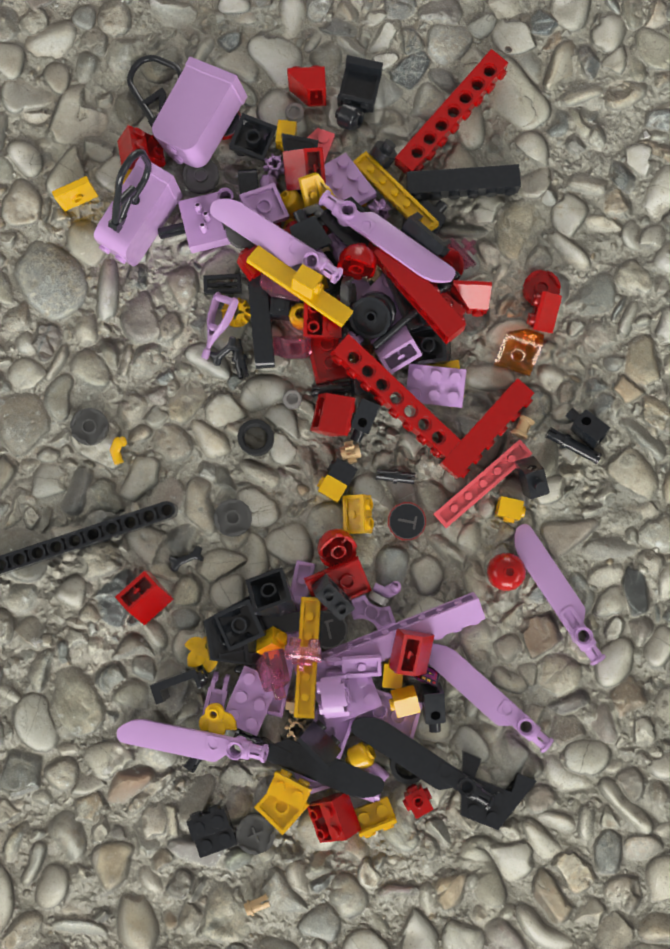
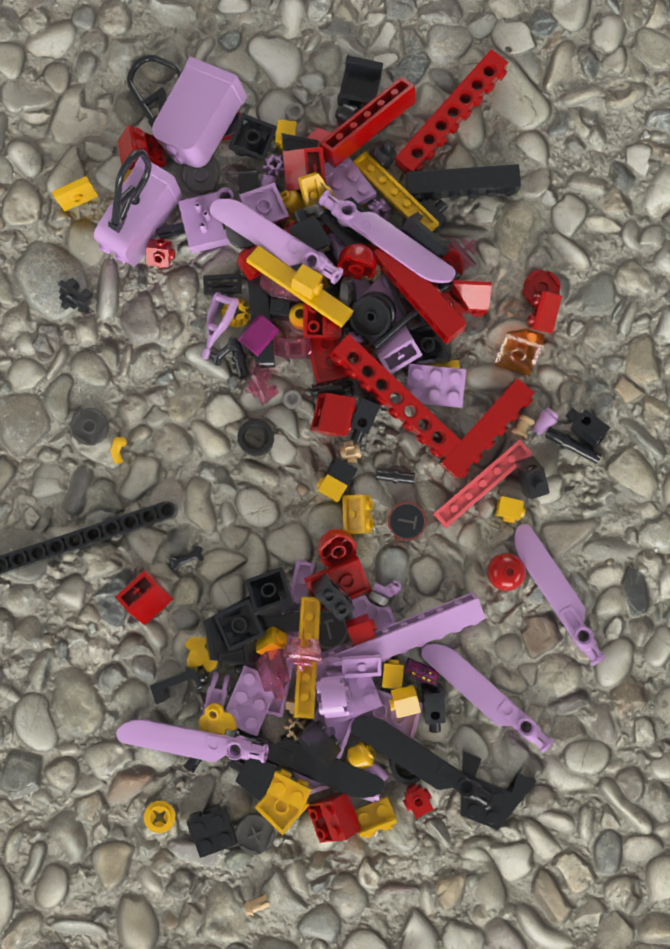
(72, 298): none -> black hips
(150, 815): none -> yellow gear
(159, 253): none -> red brick
(233, 517): dark grey tile -> none
(254, 775): none -> black torso
(258, 334): none -> magenta piece
(258, 386): none -> clear pink hips
(308, 84): red slope -> none
(361, 629): none -> red brick
(368, 121): none -> red brick
(411, 652): red slope -> none
(545, 420): none -> lavender cone

